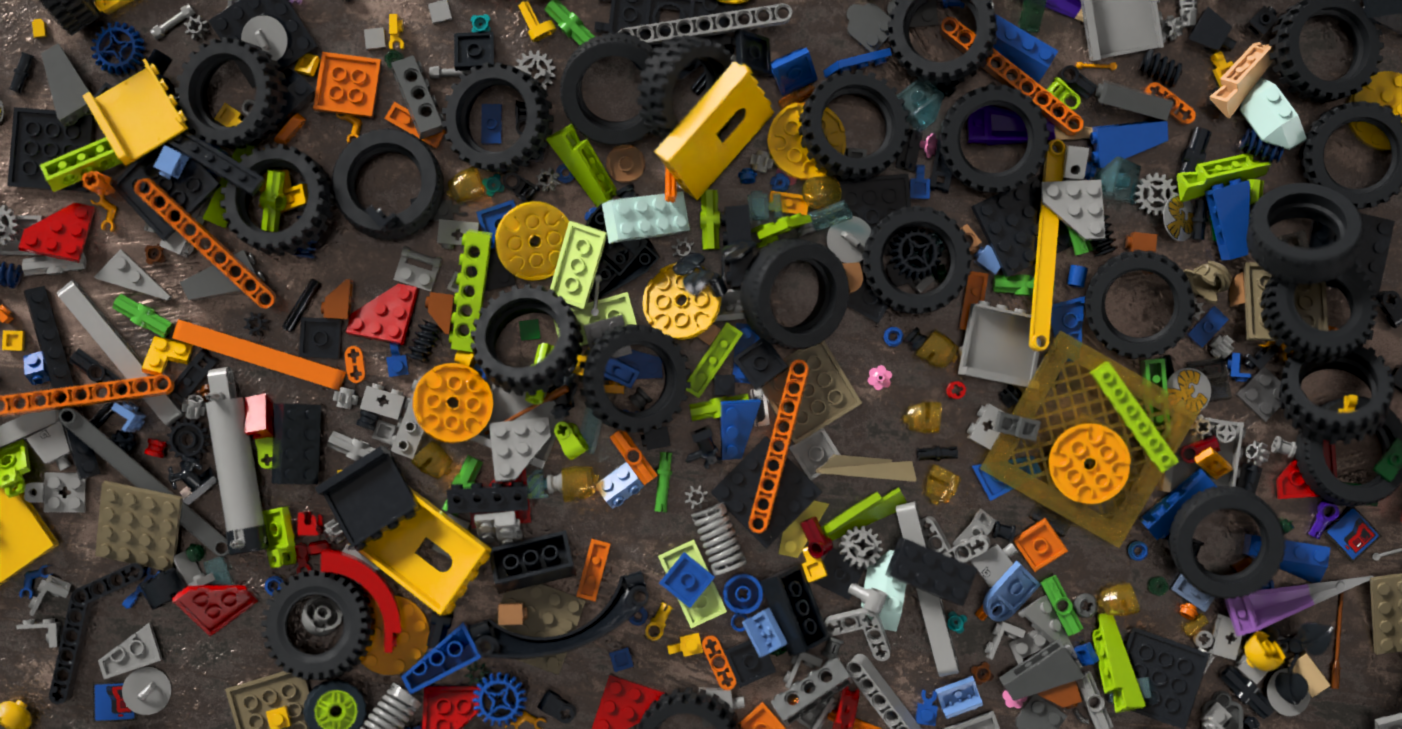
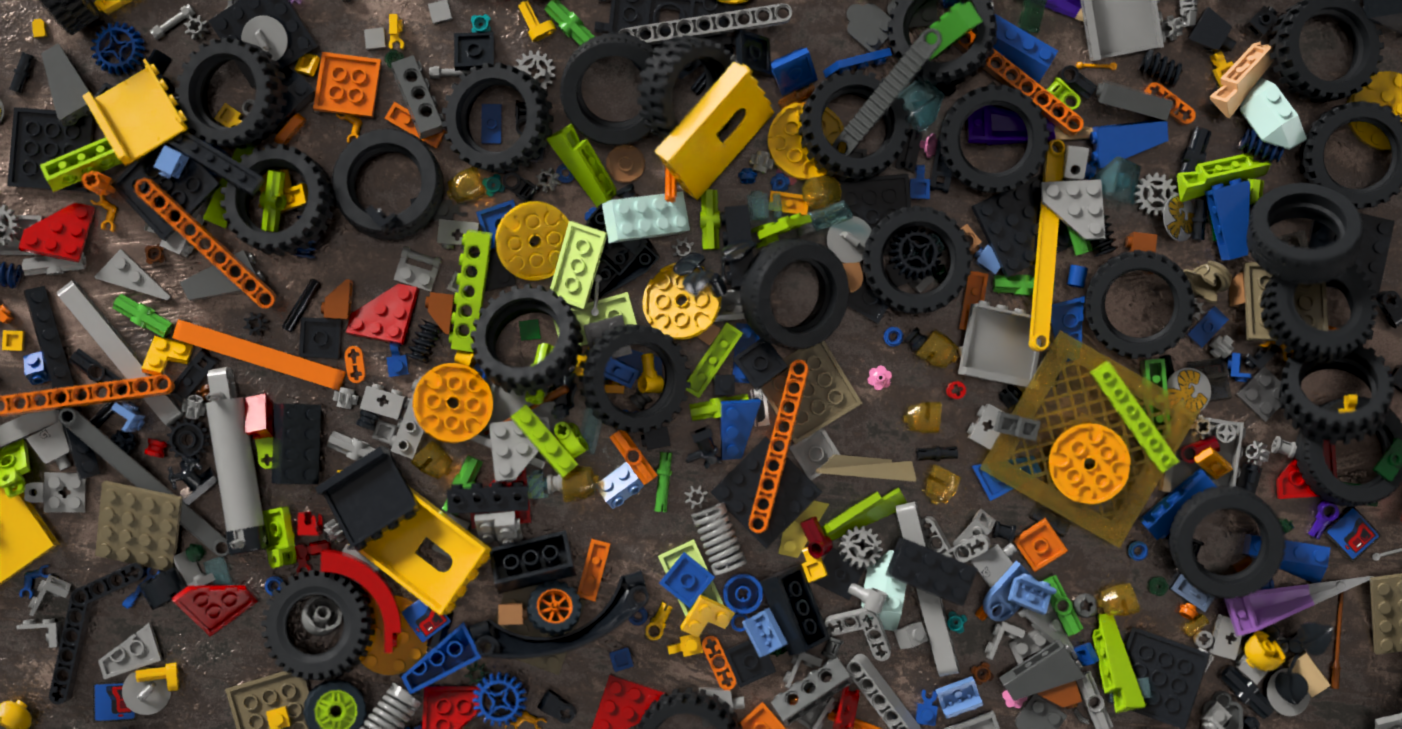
(169, 673): none -> yellow piece
(424, 620): none -> sticker
(544, 441): none -> lime plate
(546, 625): none -> black wheel
(649, 380): none -> yellow pin
(706, 611): none -> yellow plate
(888, 91): none -> dark grey gear
(910, 635): none -> light grey brick
(953, 27): none -> bright green brick
(1031, 593): none -> medium blue bracket

